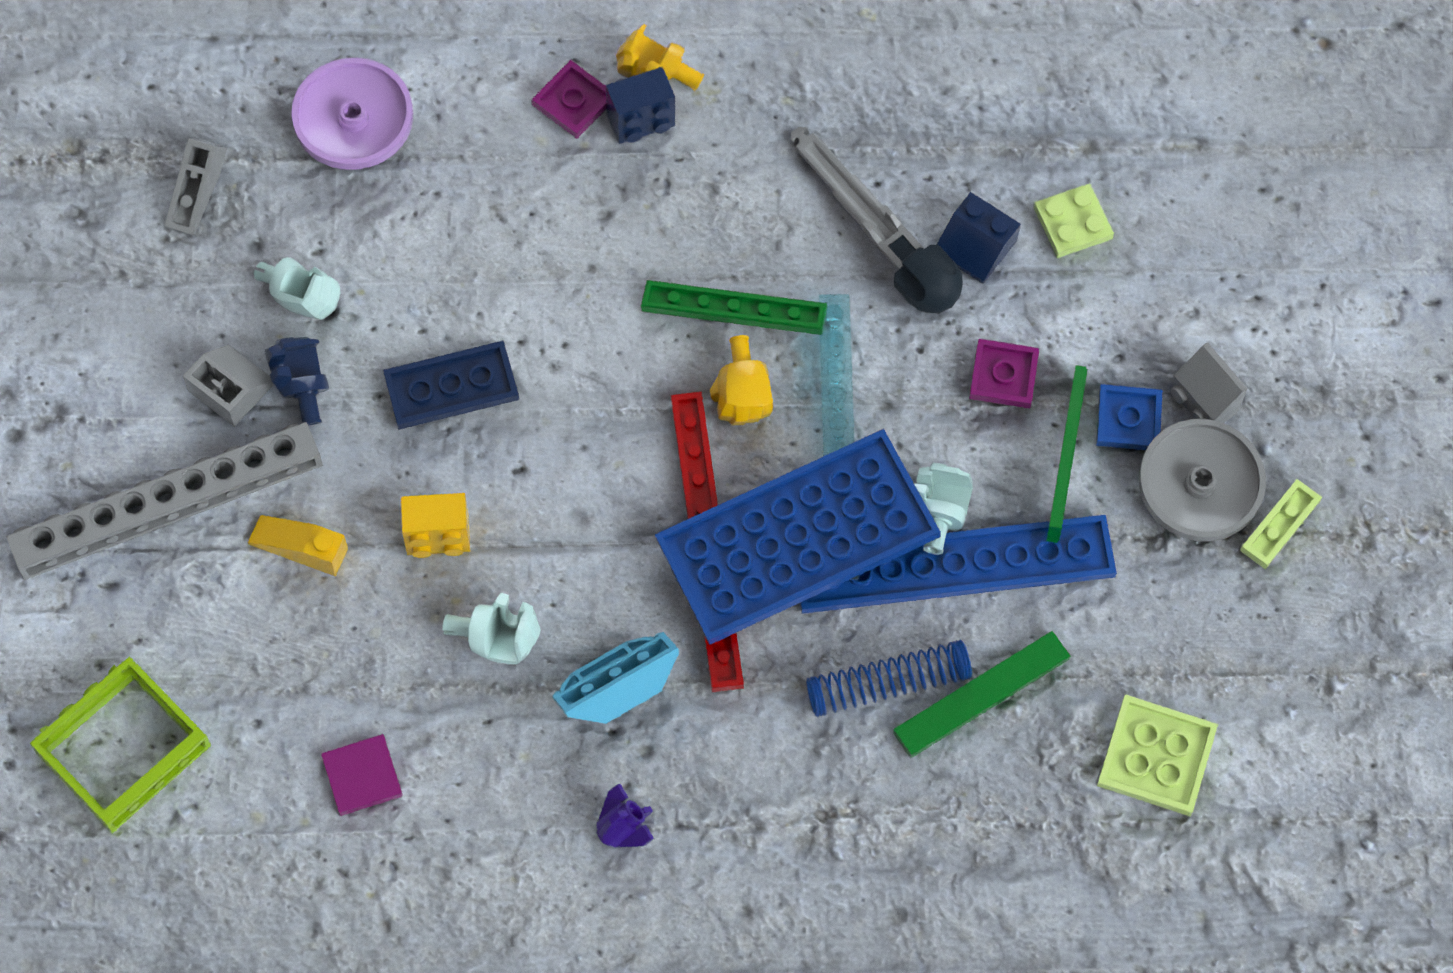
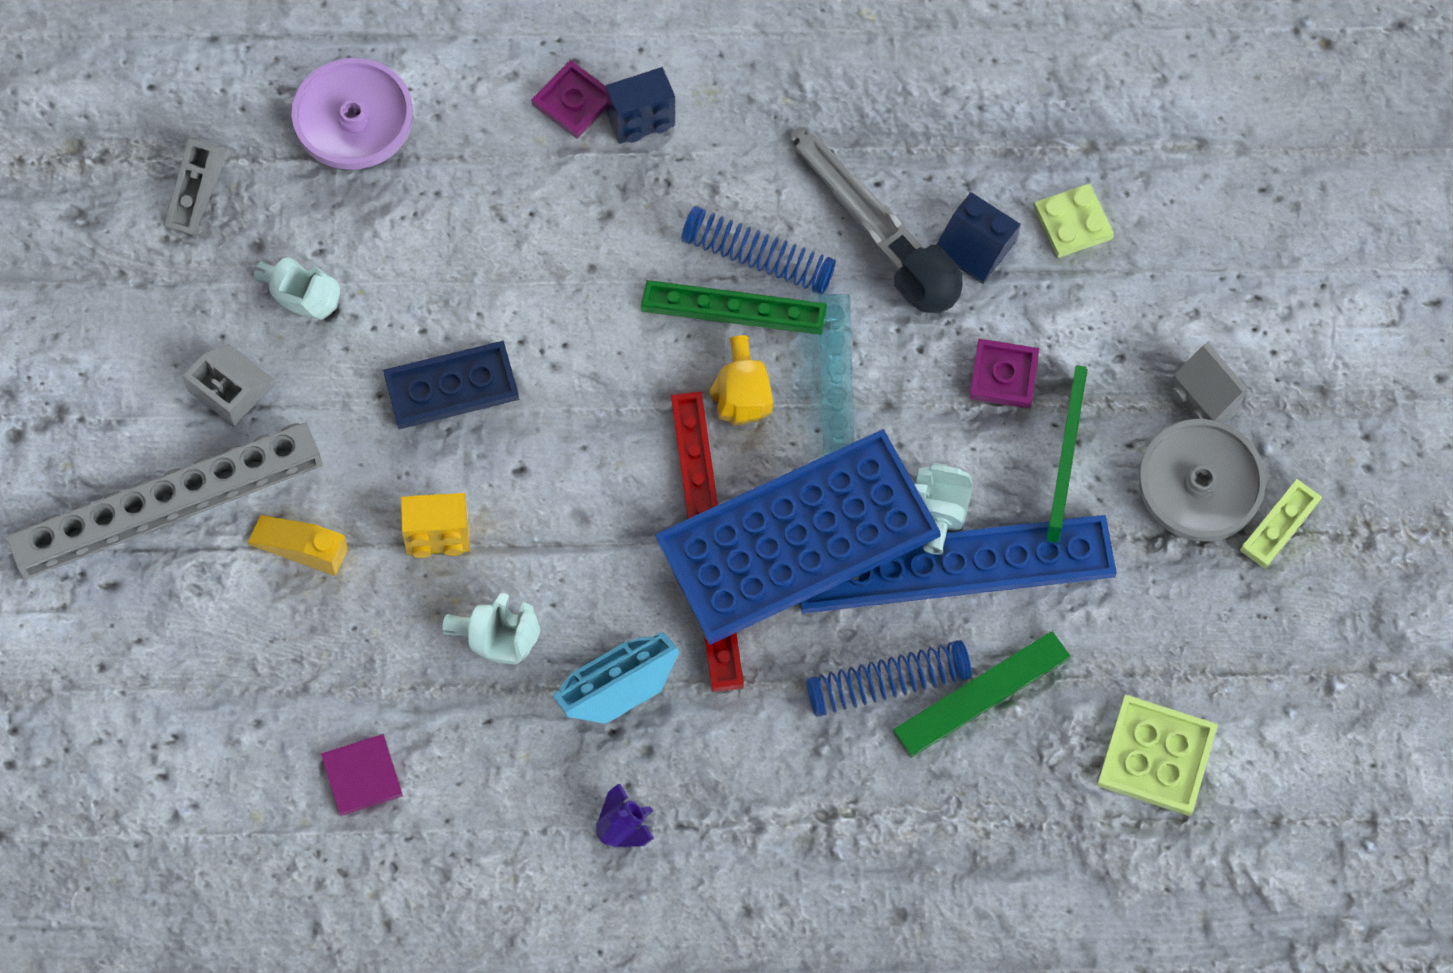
(150, 783): lime window -> none
(298, 374): dark blue piece -> none
(643, 54): yellow piece -> none
(696, 219): none -> blue piece
(1128, 416): blue plate -> none

